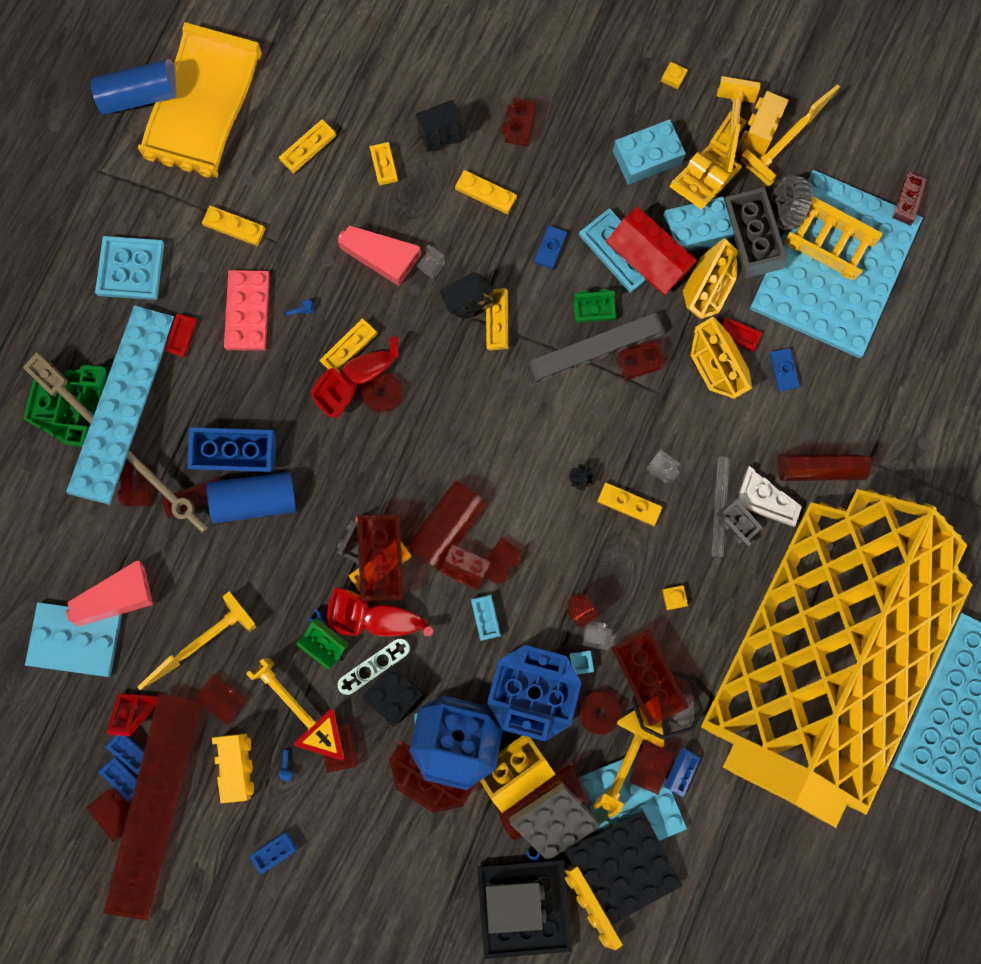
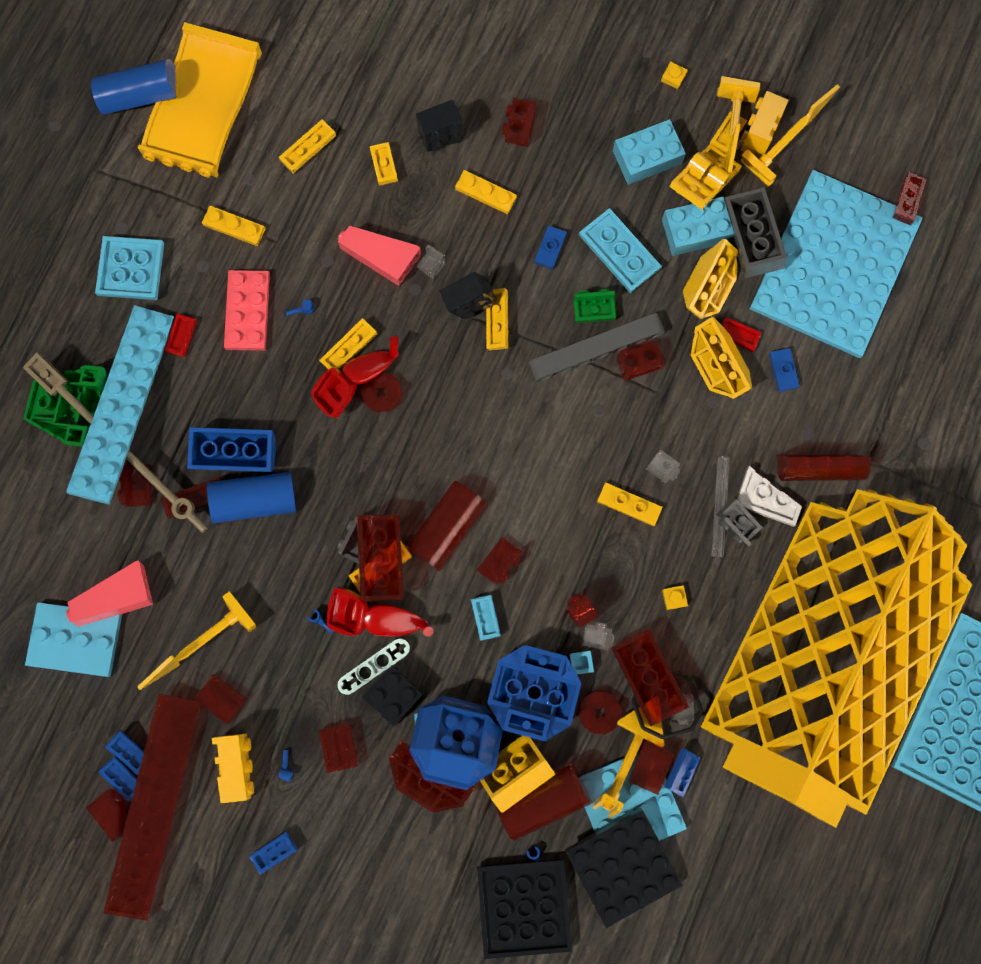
(129, 713): red wing -> none
(321, 735): yellow piece -> none
(322, 644): green bracket -> none
(465, 567): clear red bracket -> none
(515, 907): dark grey panel -> none
(554, 822): dark grey plate -> none
(581, 477): black gear -> none
(588, 901): yellow plate -> none
(650, 251): red slope -> none
(791, 202): dark grey gear -> none
(848, 225): yellow fence -> none

